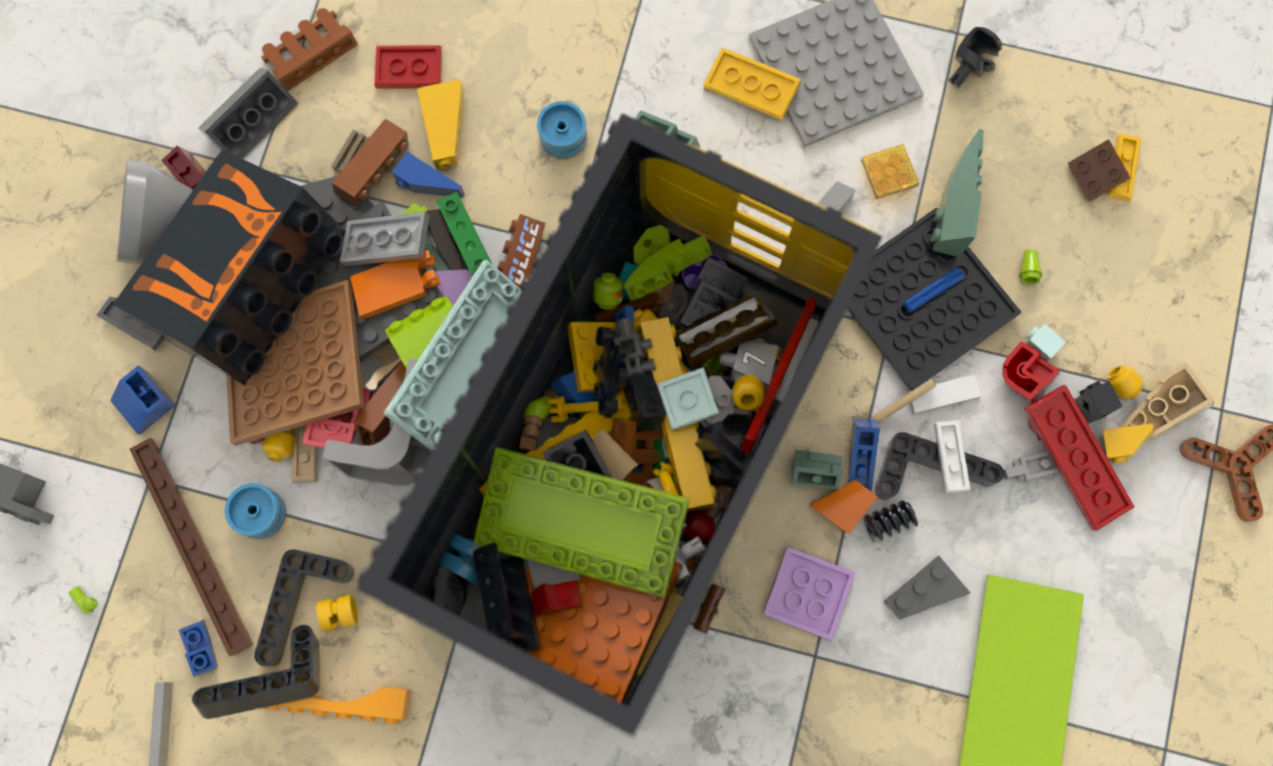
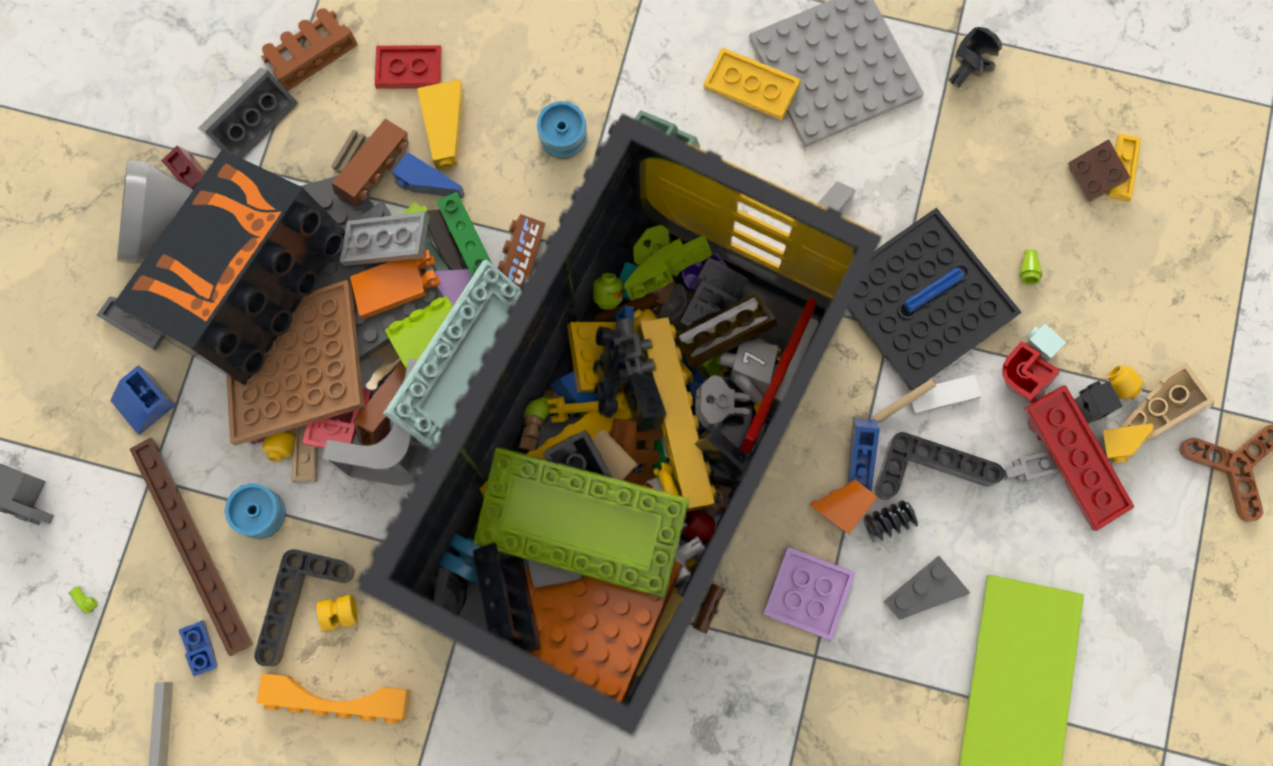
(265, 689): black beam -> none
(556, 598): red slope -> none
(688, 399): light aqua tile -> none
(748, 393): yellow head -> none
(817, 469): sand green brick -> none
(890, 171): clear yellow plate -> none
(952, 456): white tile -> none
(960, 202): sand green wedge -> none

